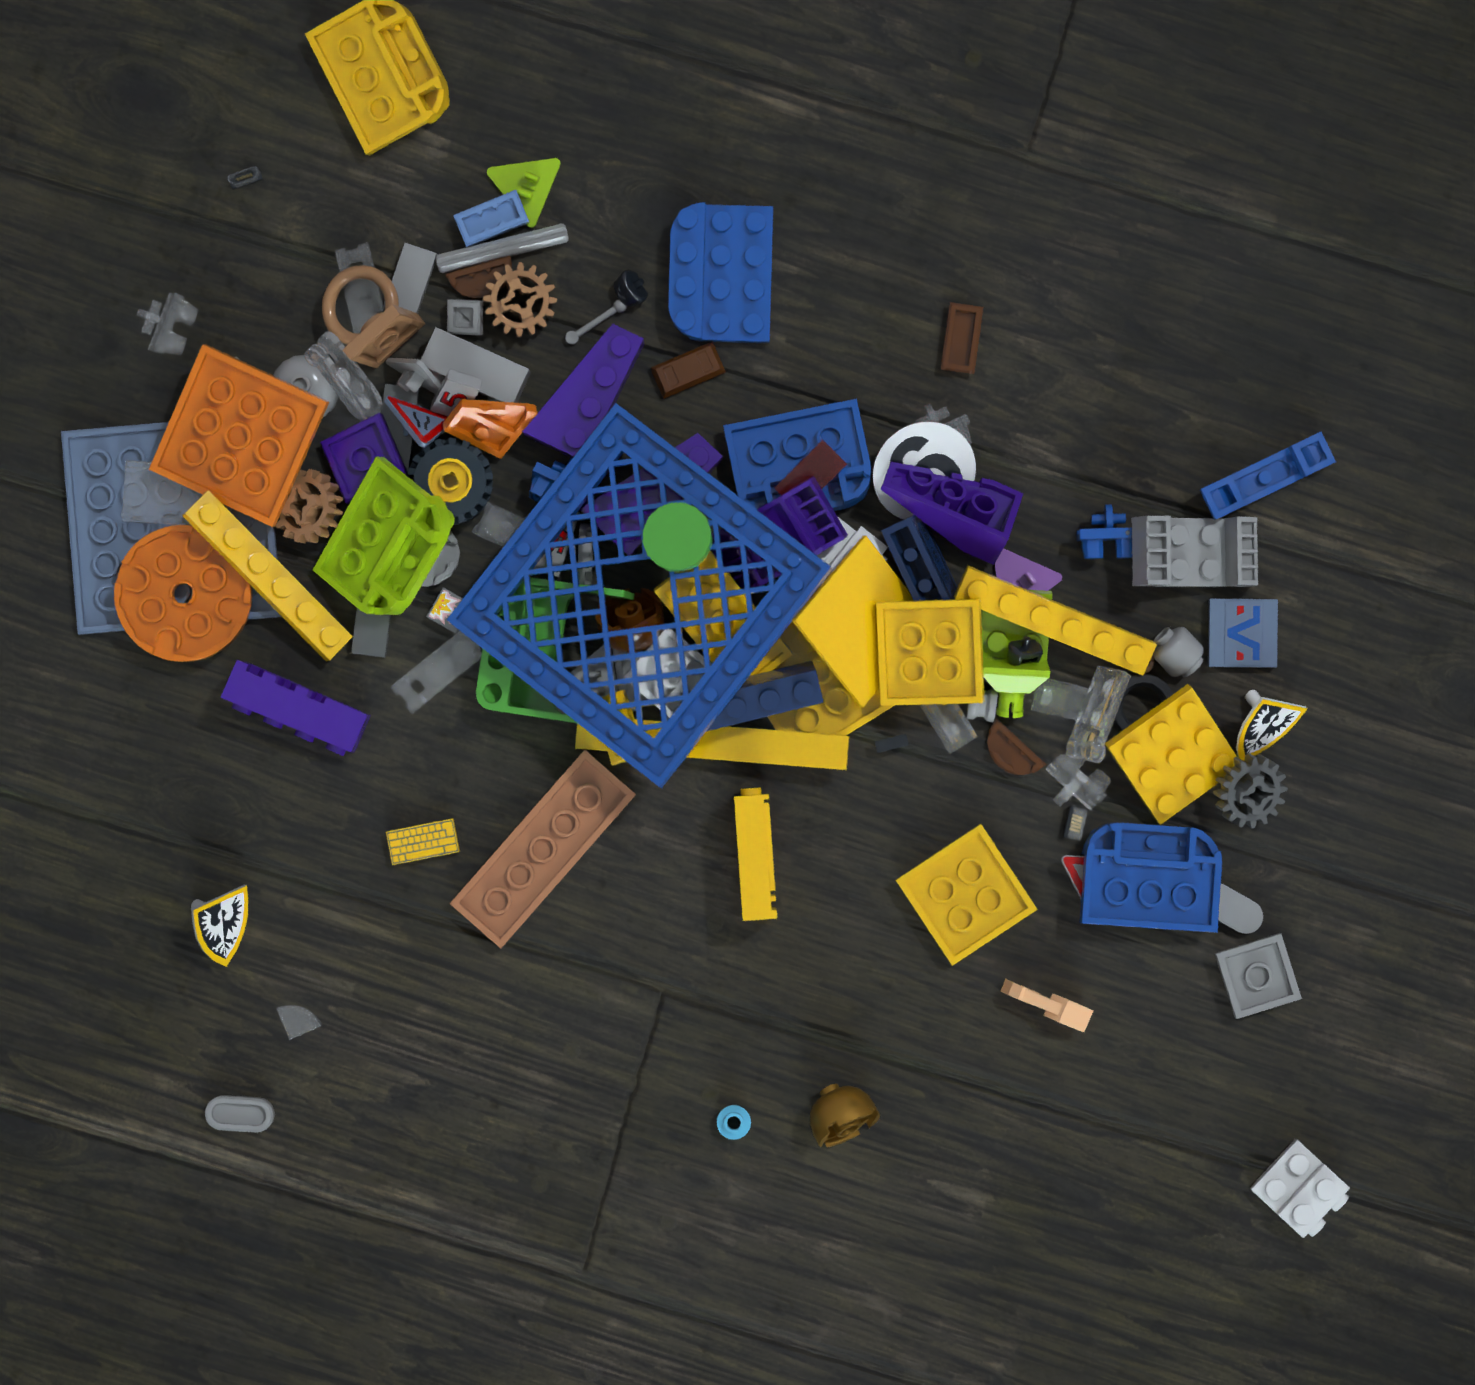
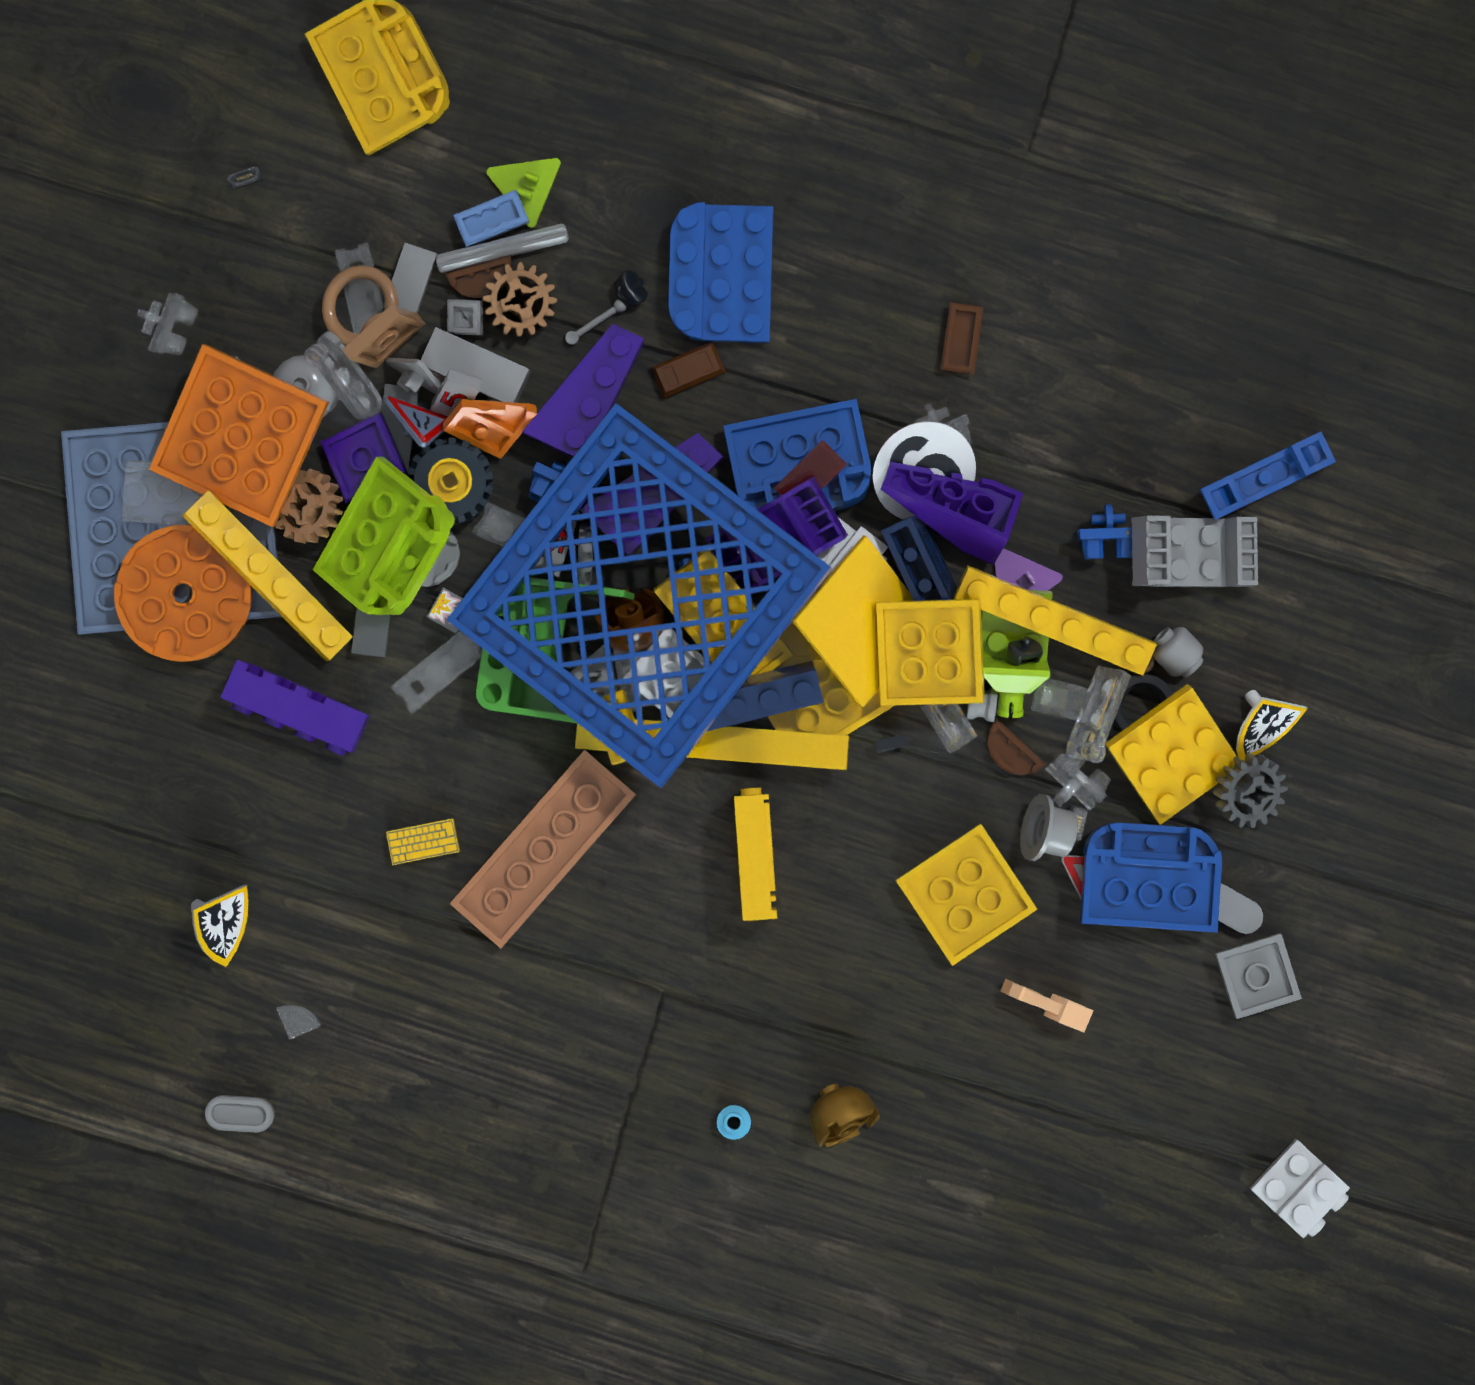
(677, 537): bright green tile -> none
(1047, 829): none -> light grey piece
(1242, 633): sand blue tile -> none

